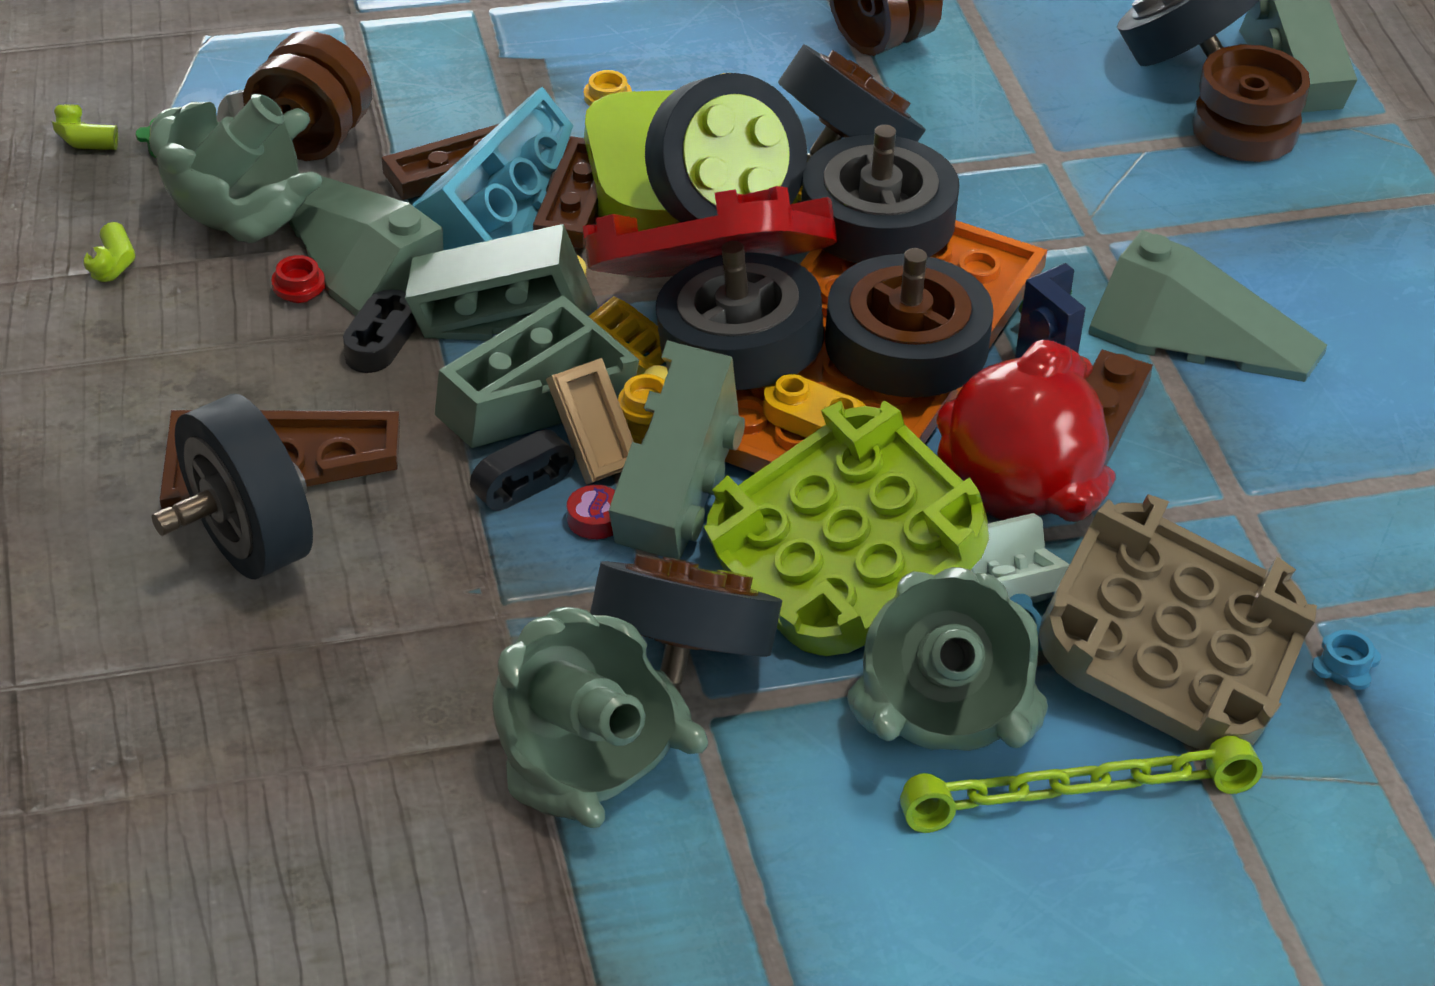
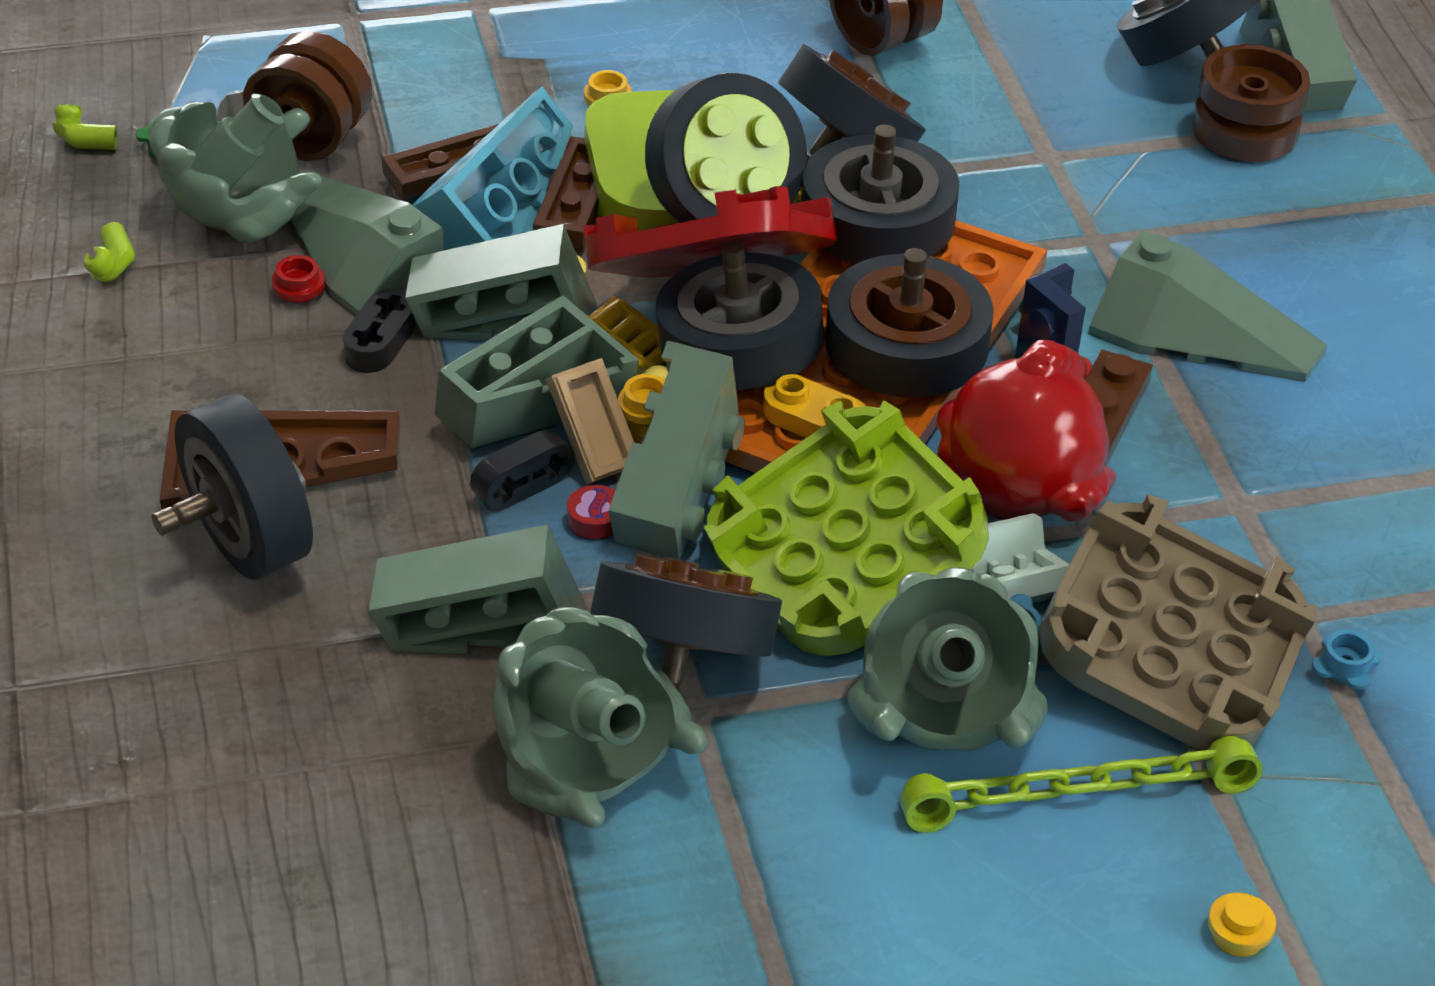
(470, 592): none -> sand green wedge
(1241, 924): none -> yellow plate

